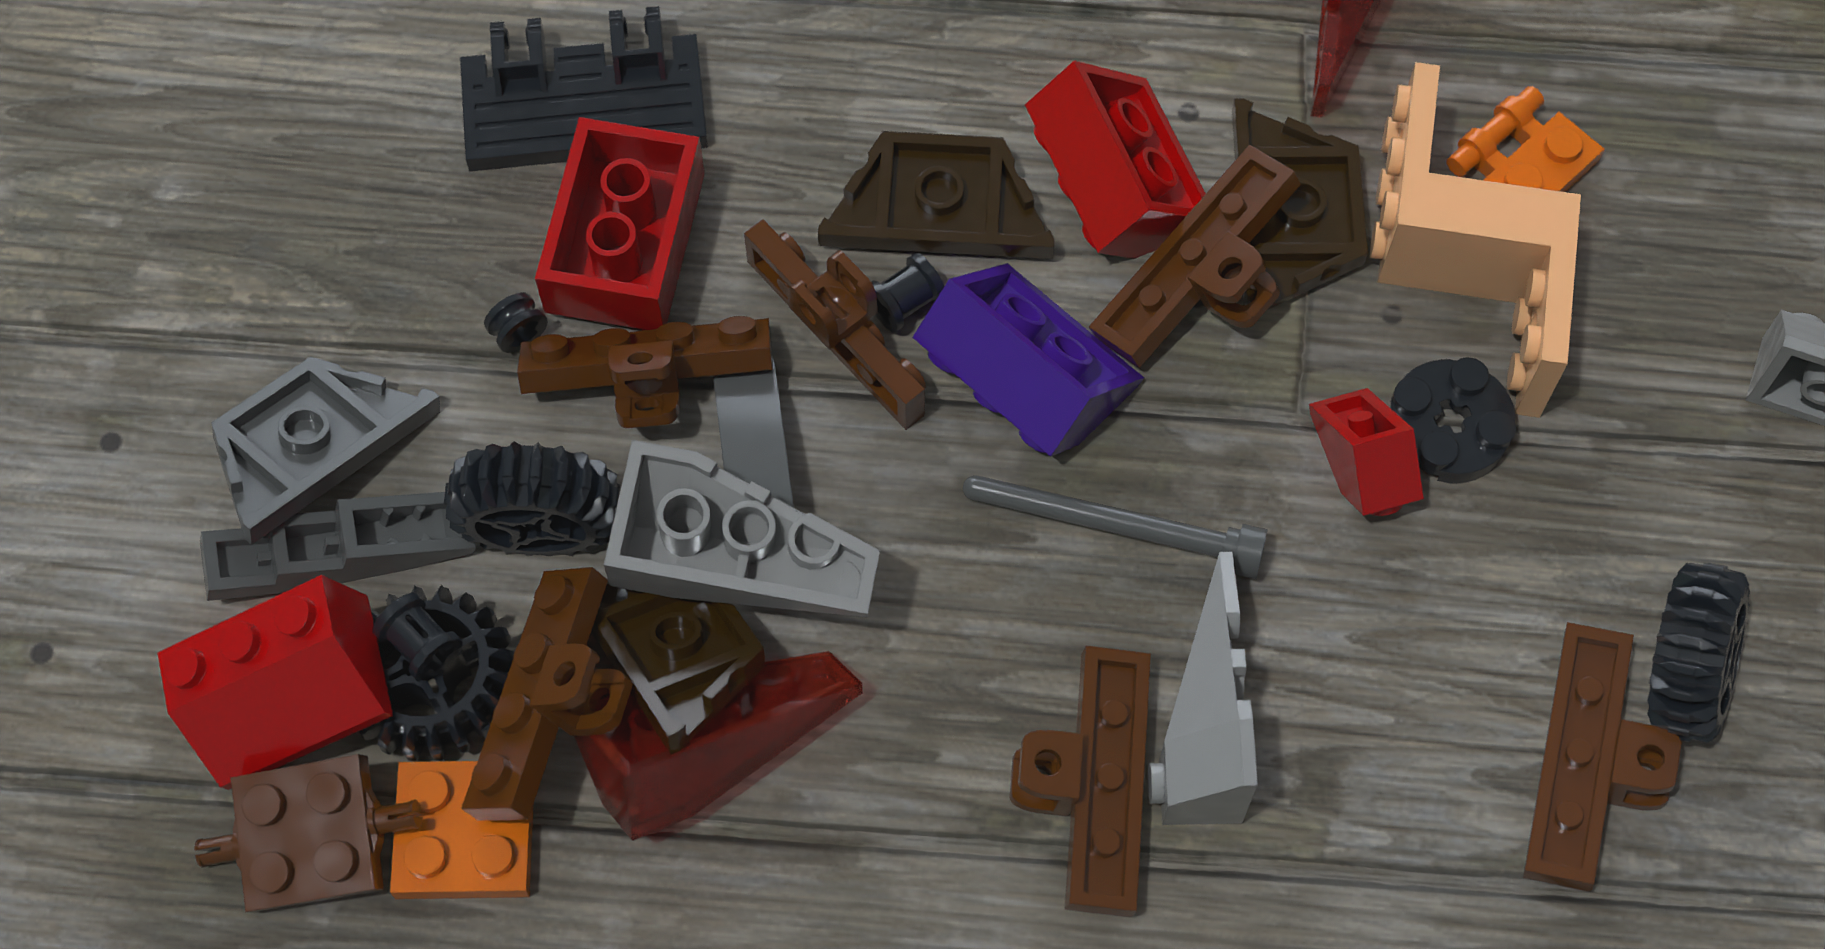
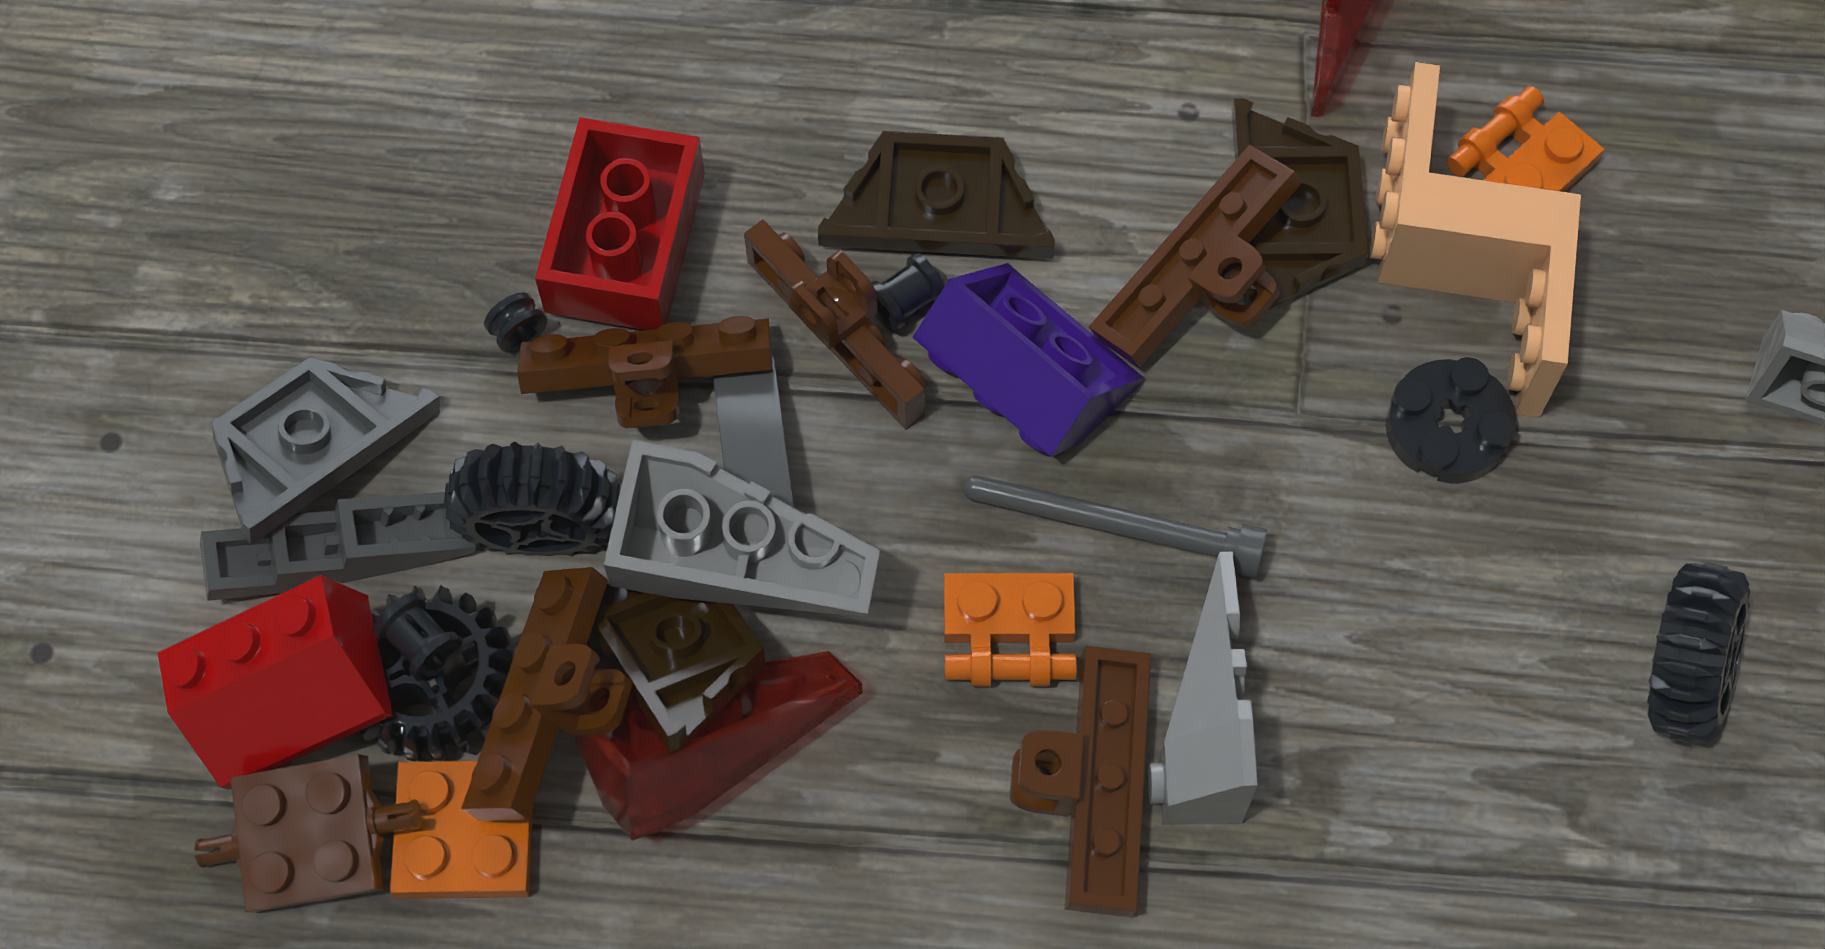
(533, 113): black hinge -> none
(1009, 610): none -> orange plate
(1115, 157): red slope -> none
(1369, 452): red slope -> none
(1593, 759): reddish brown plate -> none

